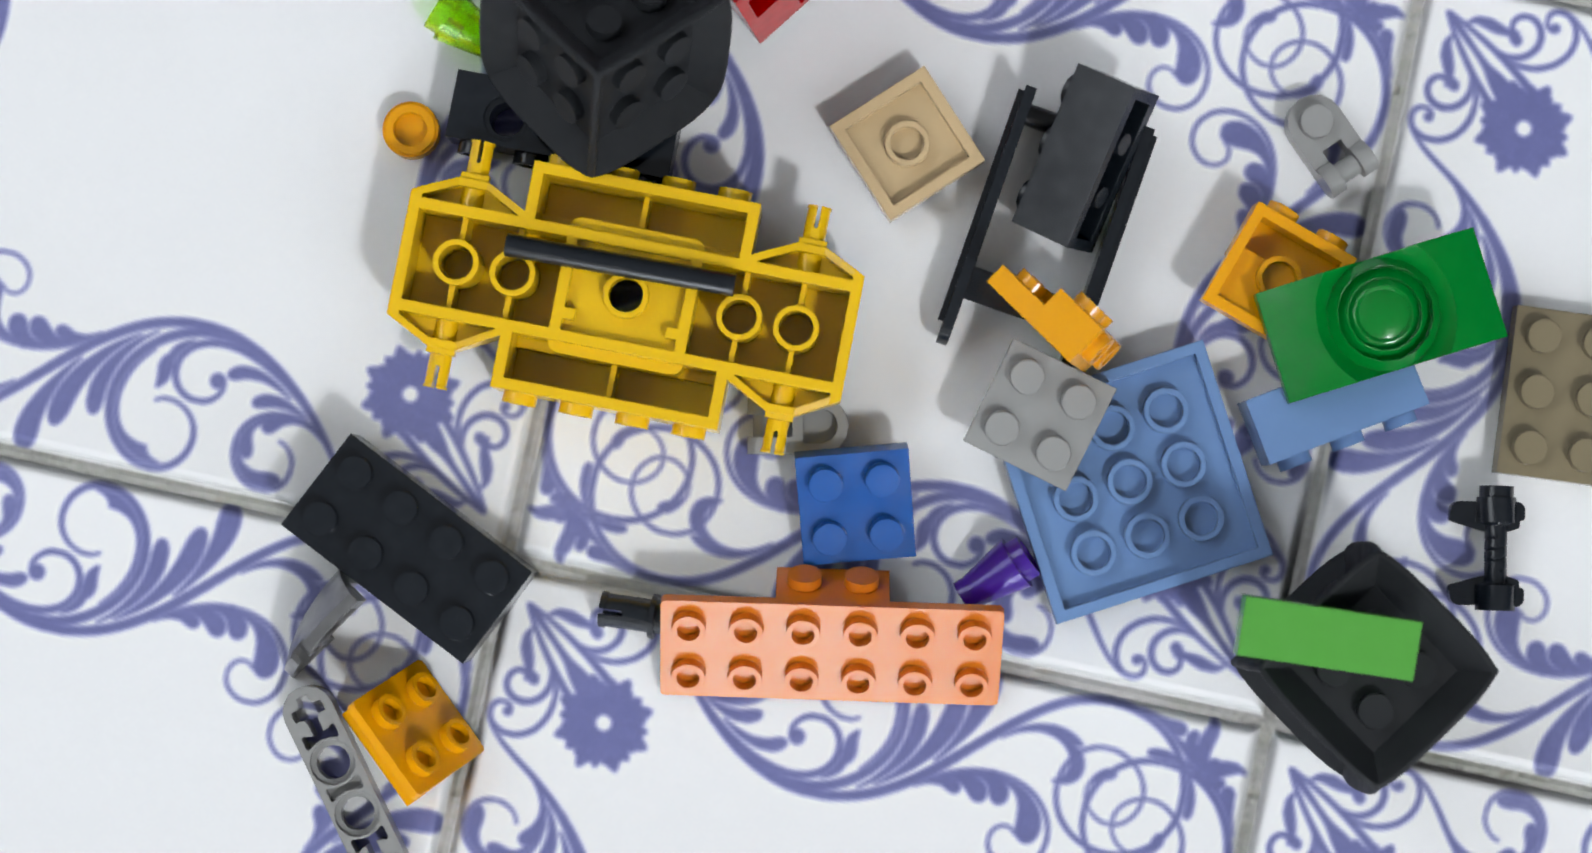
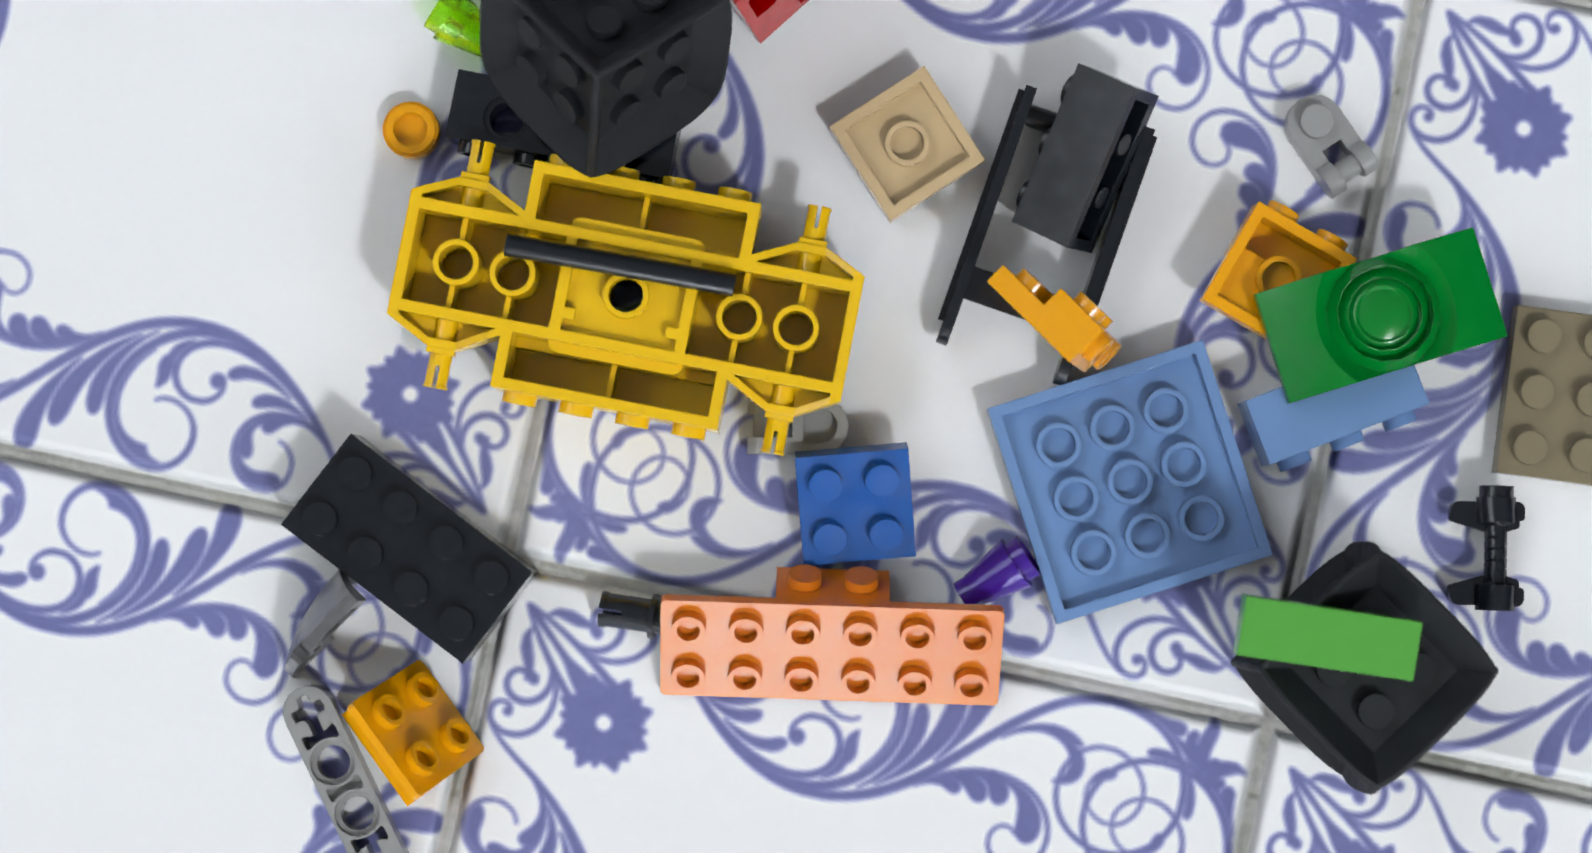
(1039, 414): light grey plate -> none

